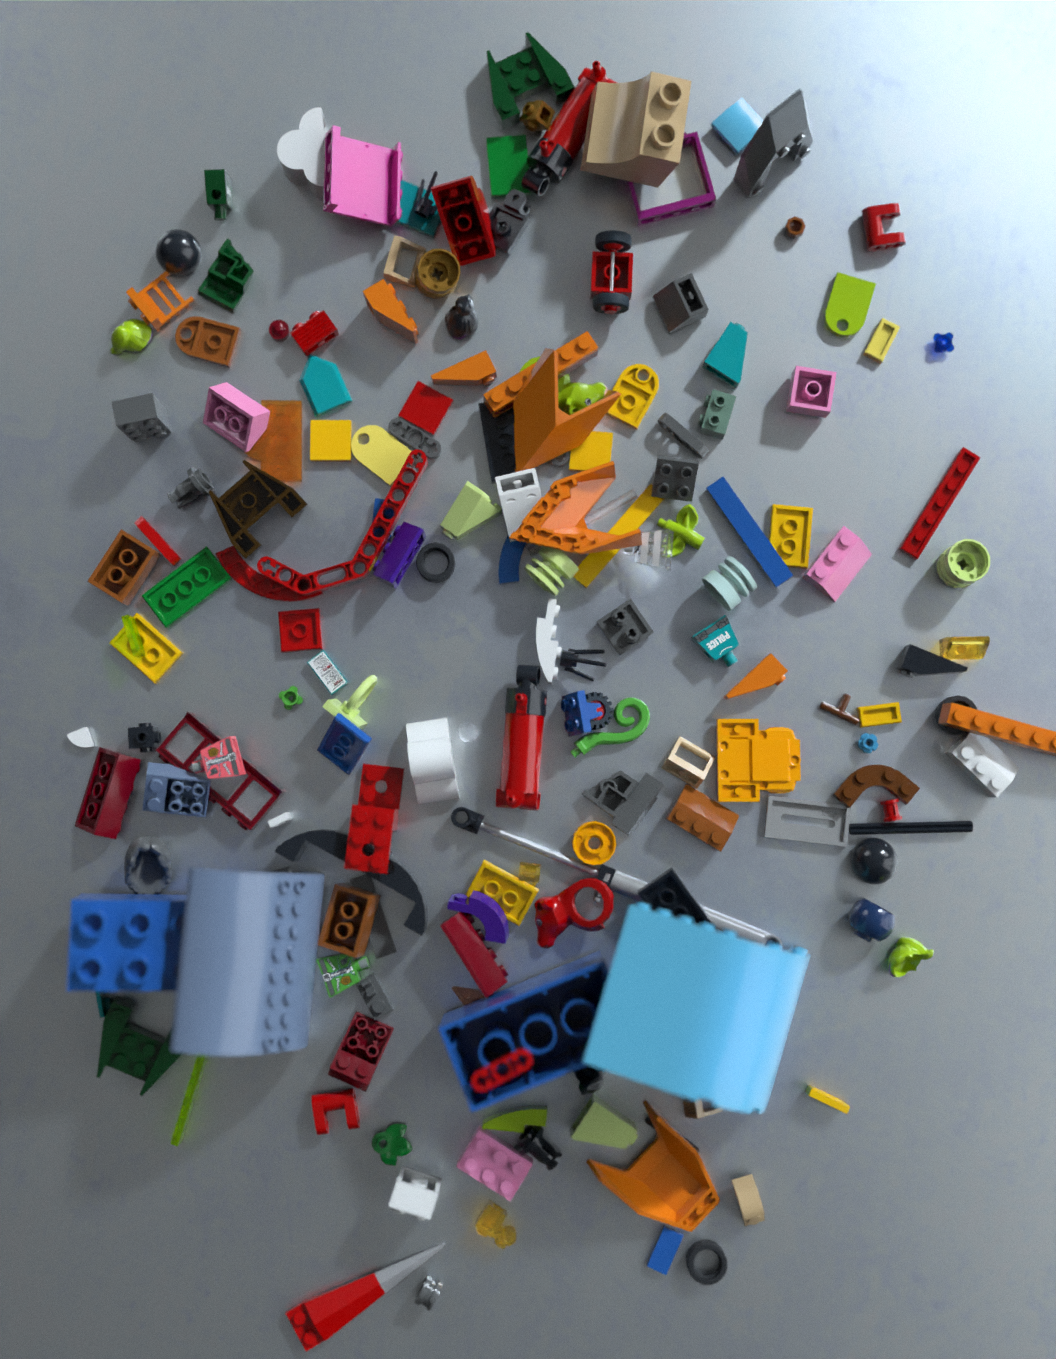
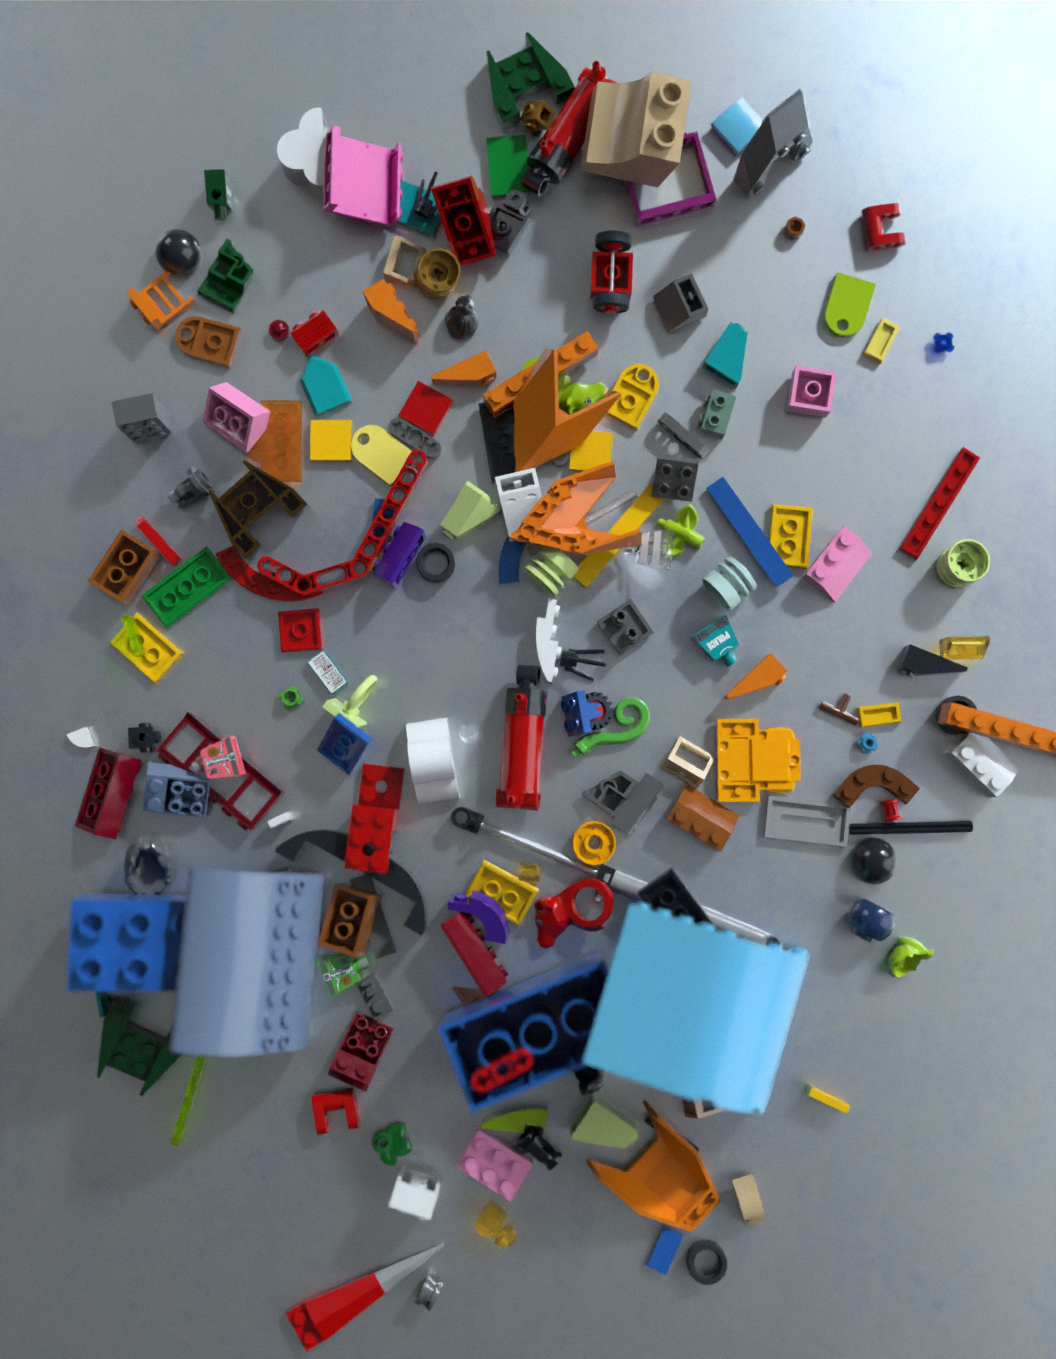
(130, 336): lime hair -> none

